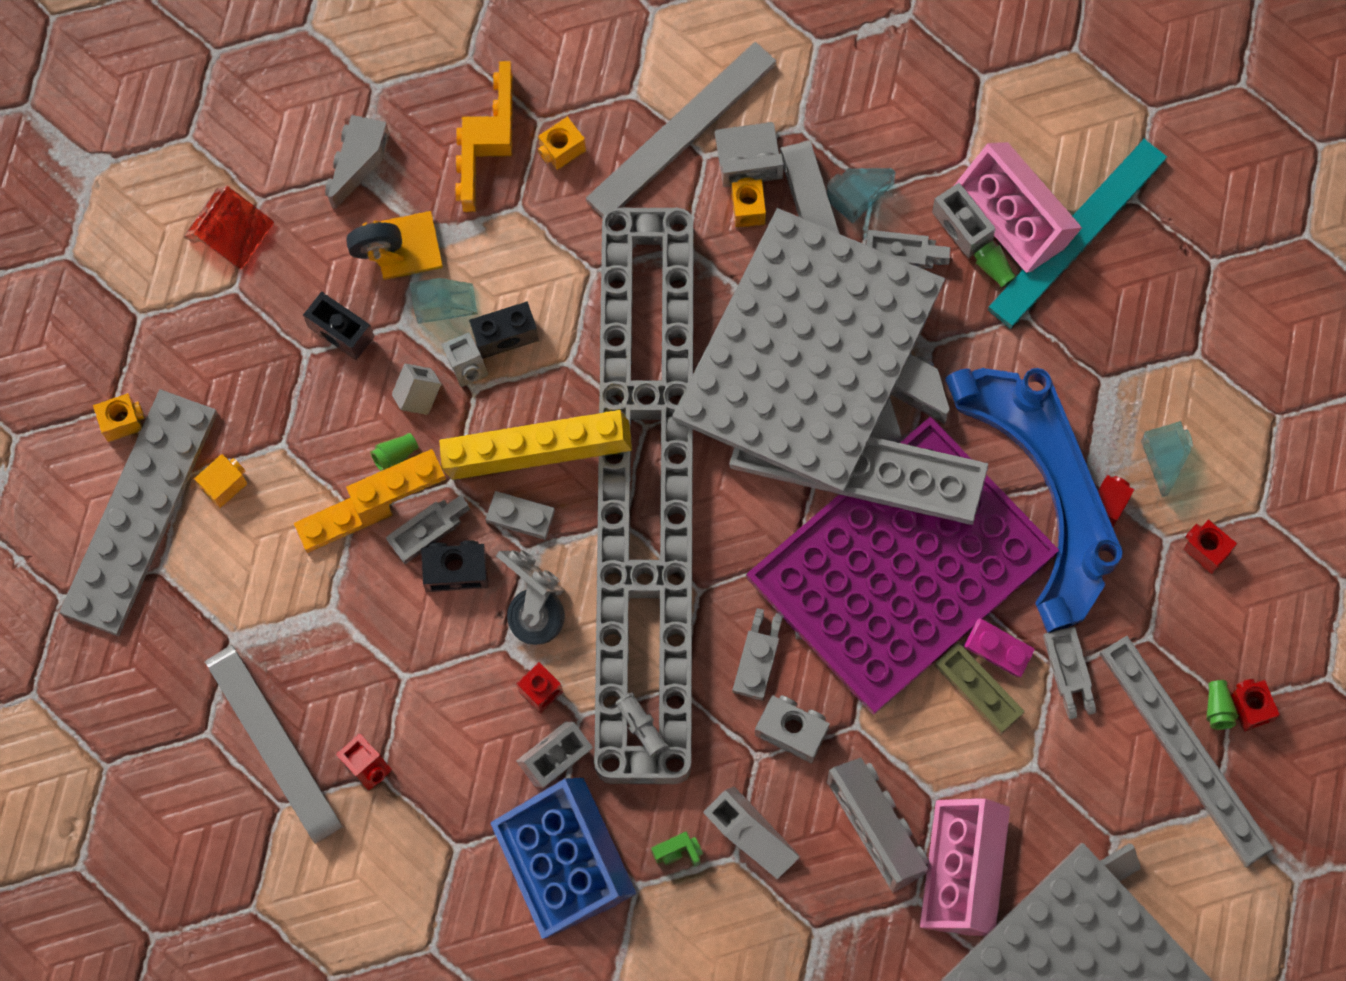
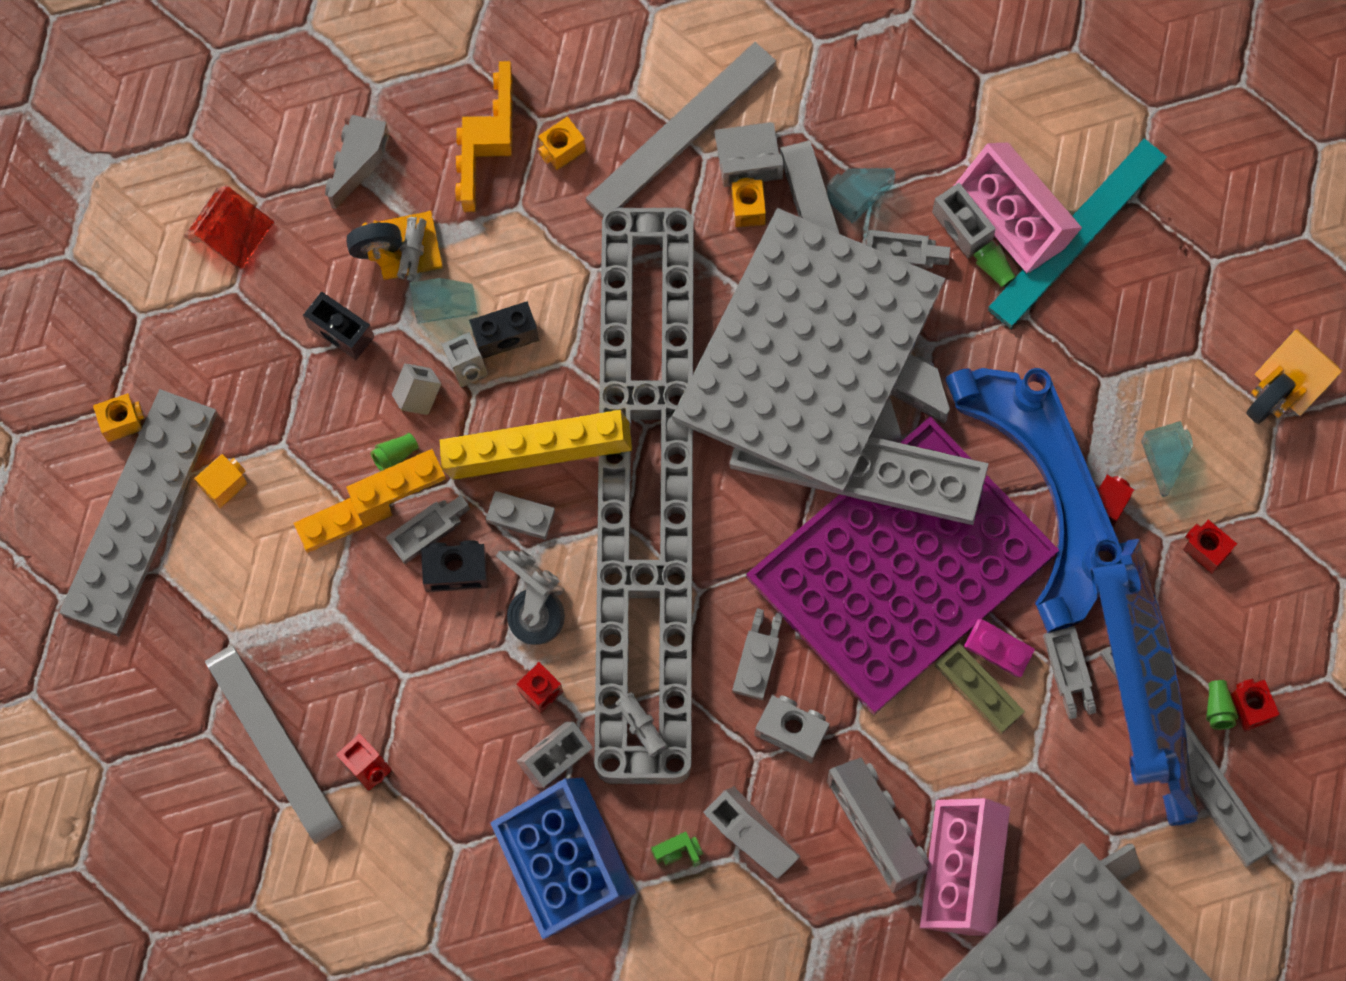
(411, 248): none -> light grey pin
(1146, 680): none -> blue panel
(1292, 378): none -> light orange plate

